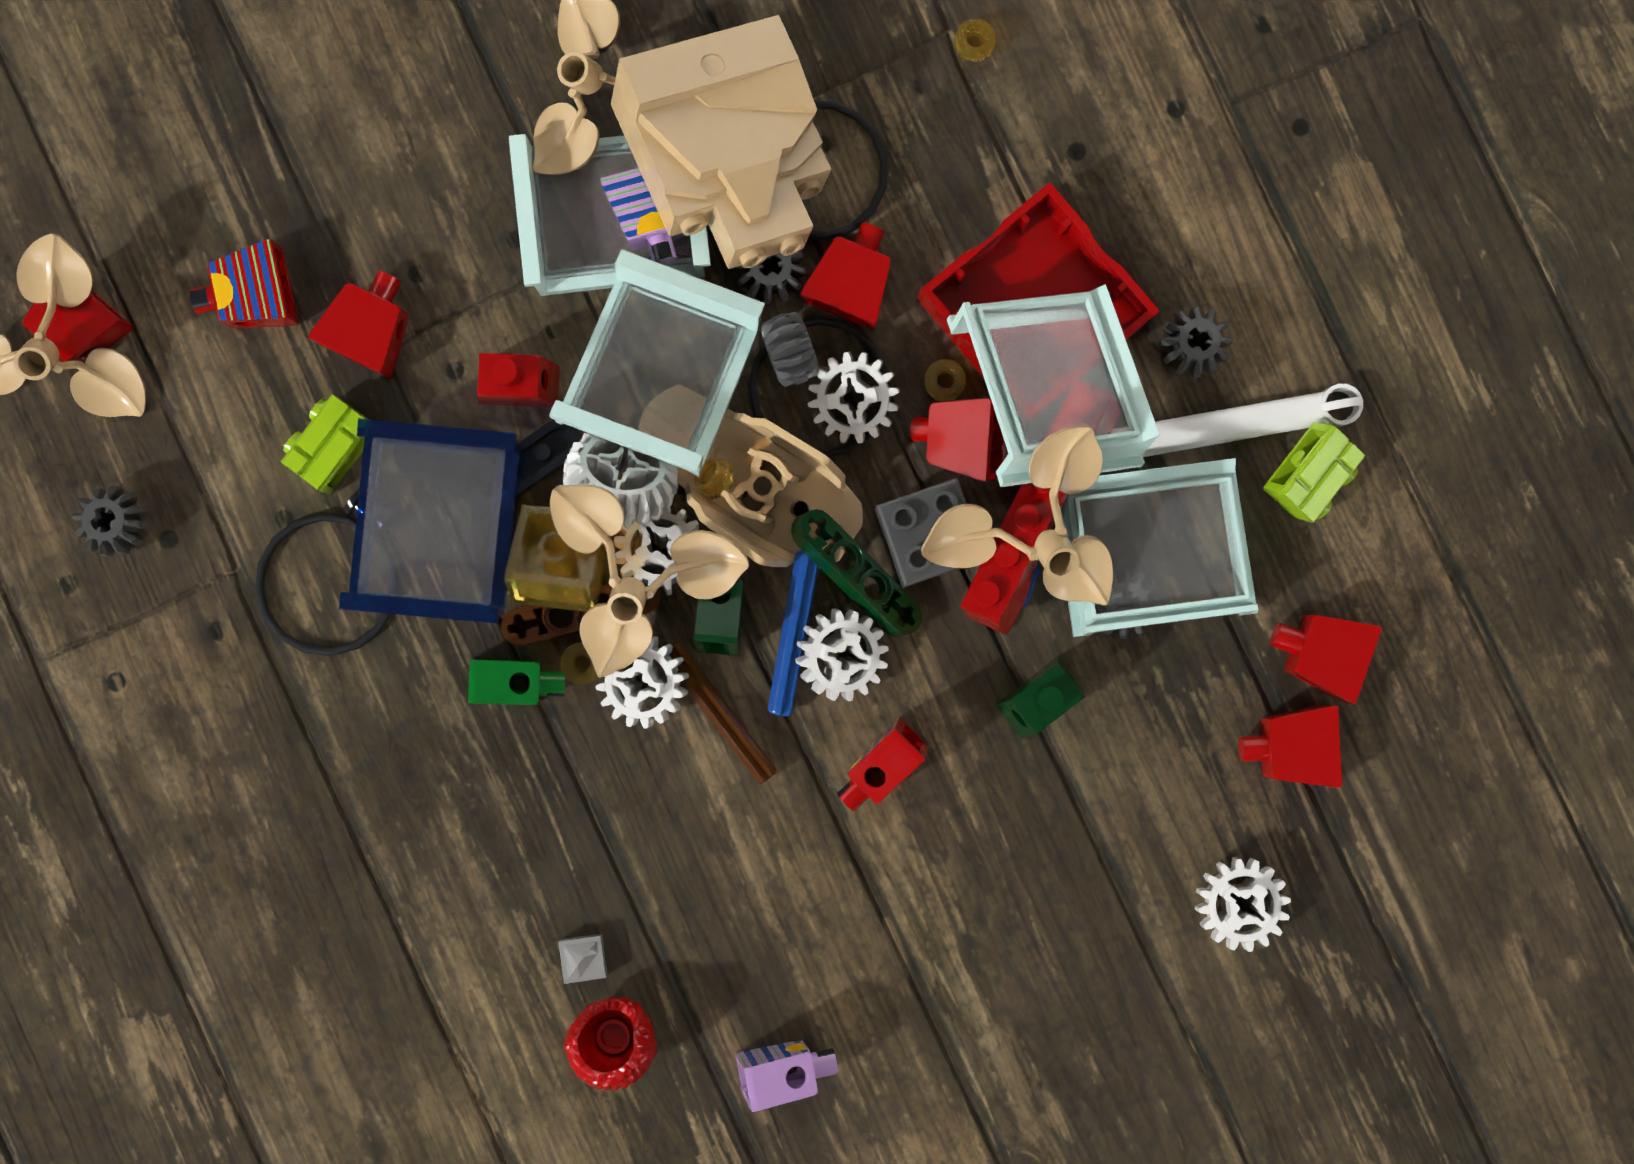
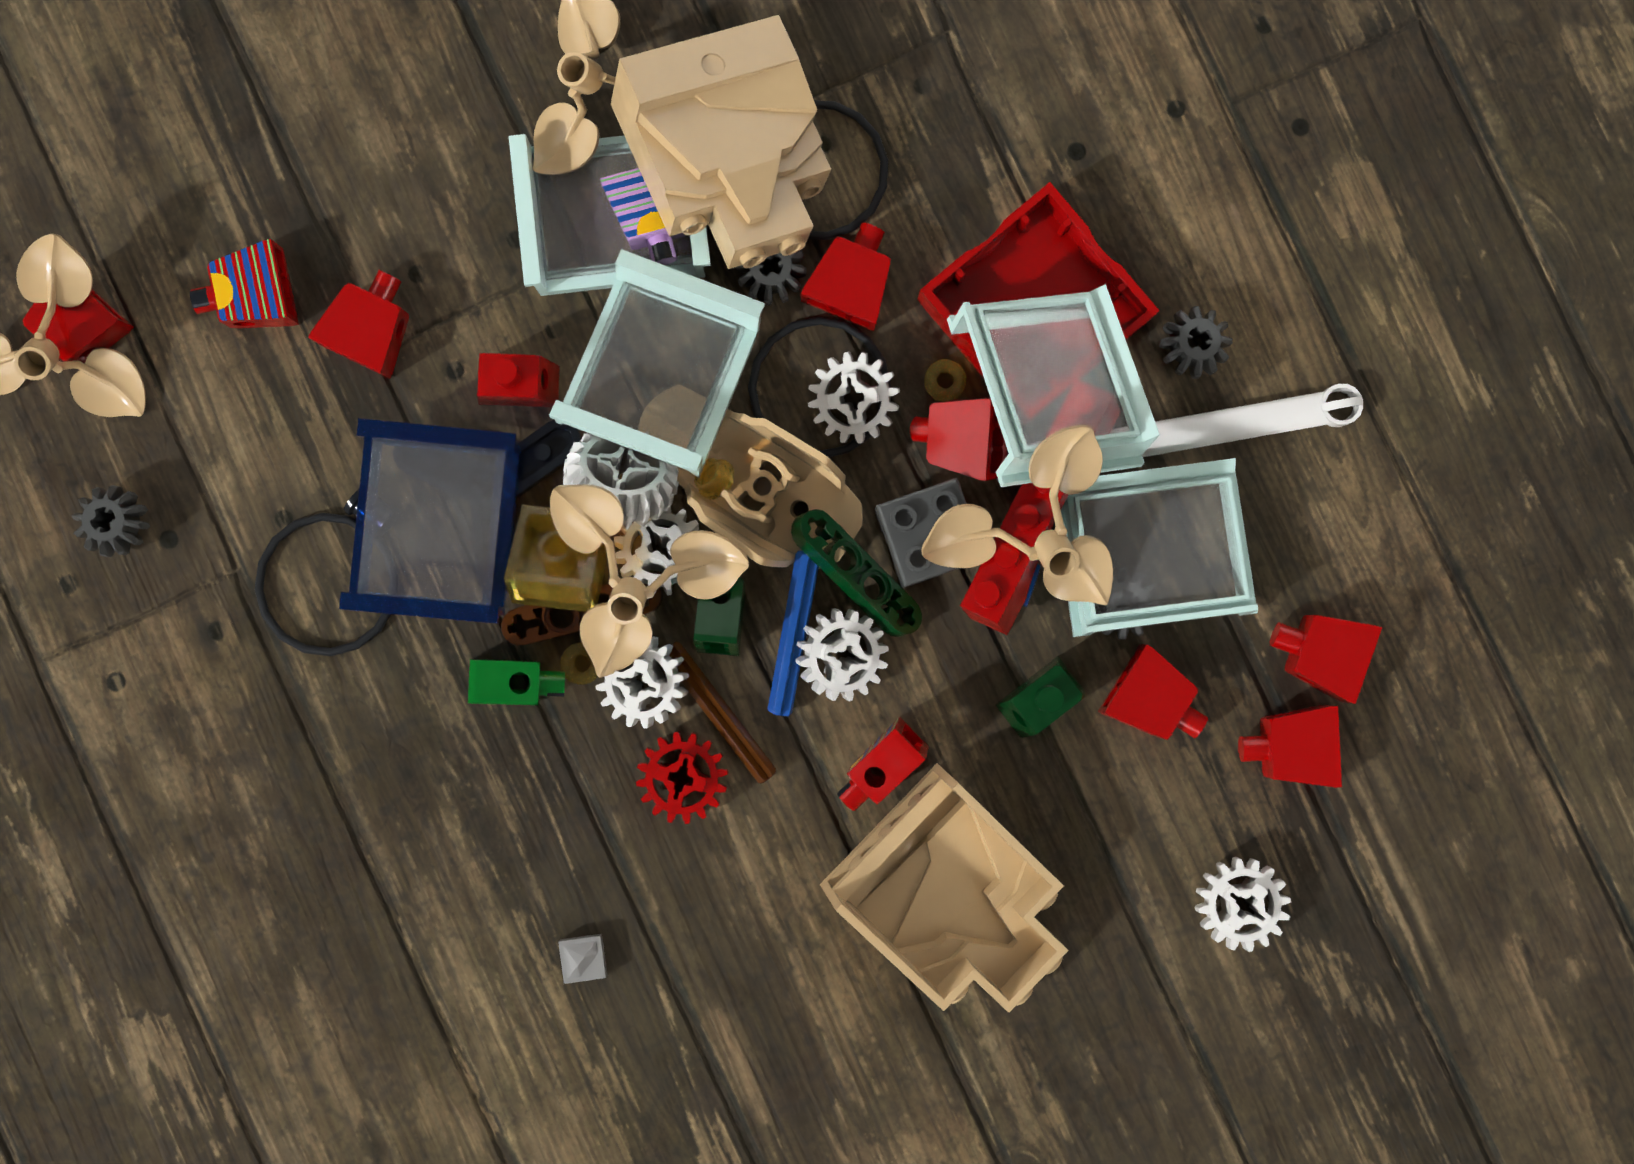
(327, 444): lime brick -> none
(611, 1043): red hair -> none
(663, 772): none -> red gear
(765, 1073): lavender torso -> none
(790, 349): dark grey gear -> none
(950, 897): none -> tan panel
(977, 28): clear yellow plate -> none
(1154, 697): none -> red torso
(1314, 472): lime brick -> none

